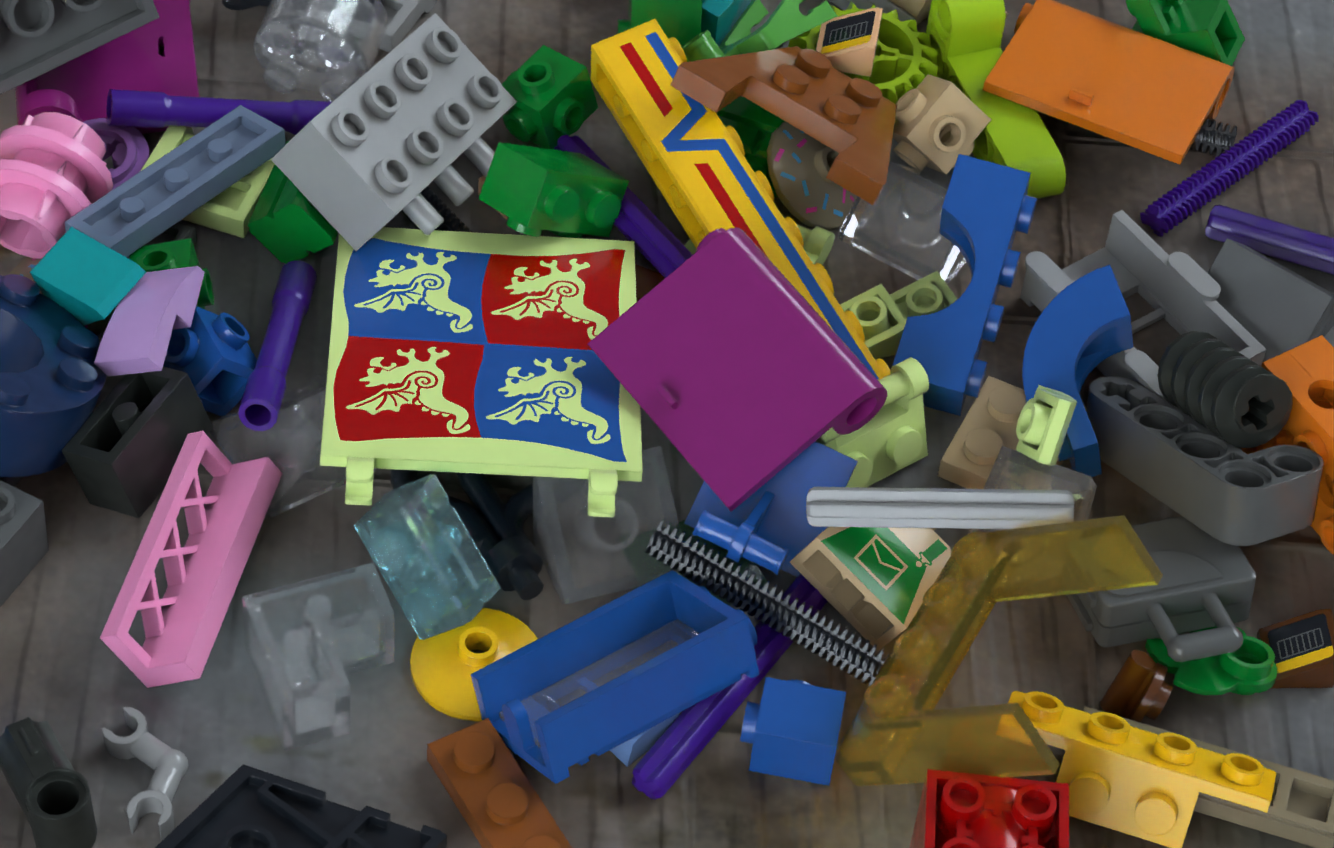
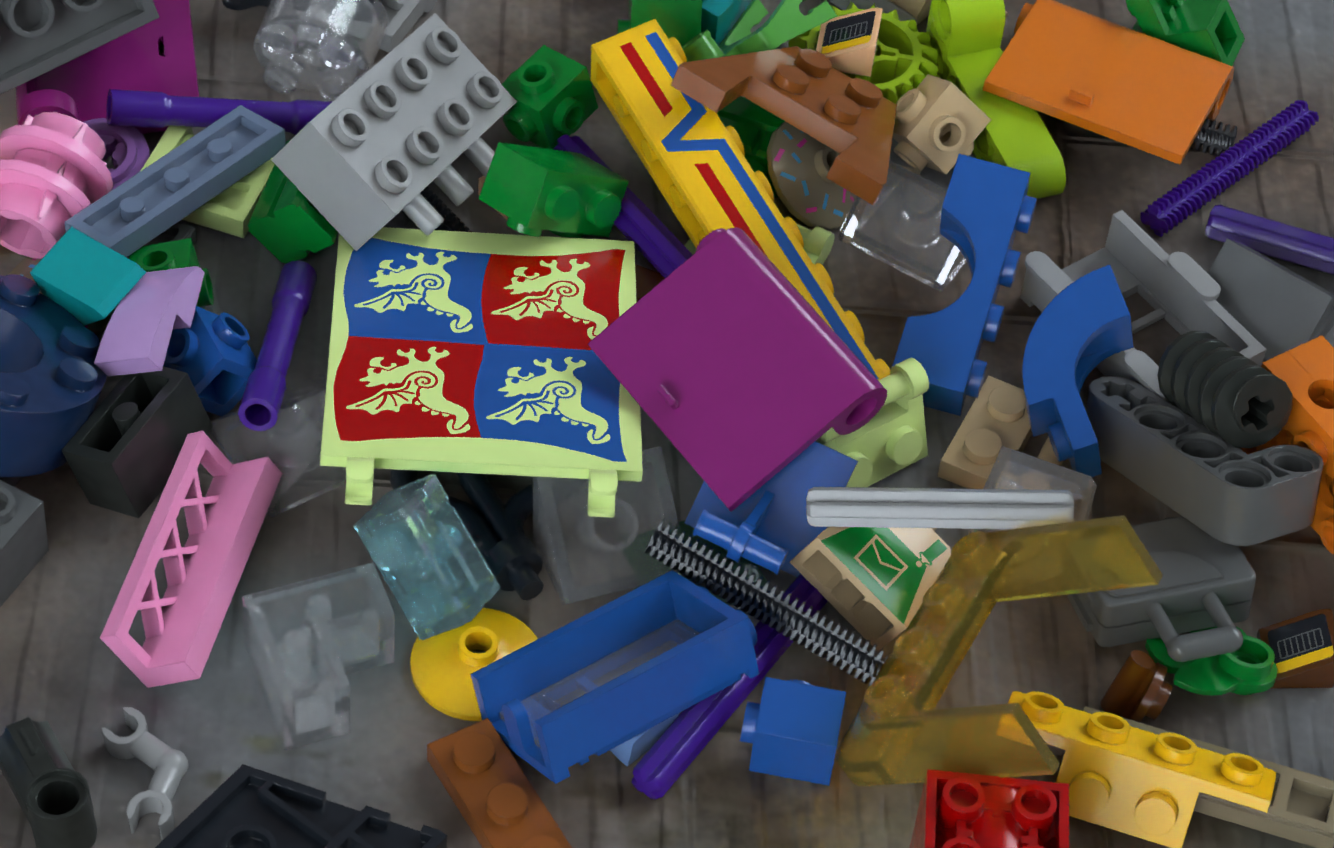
(885, 315): yellowish green slope -> none
(1044, 425): yellowish green slope -> none

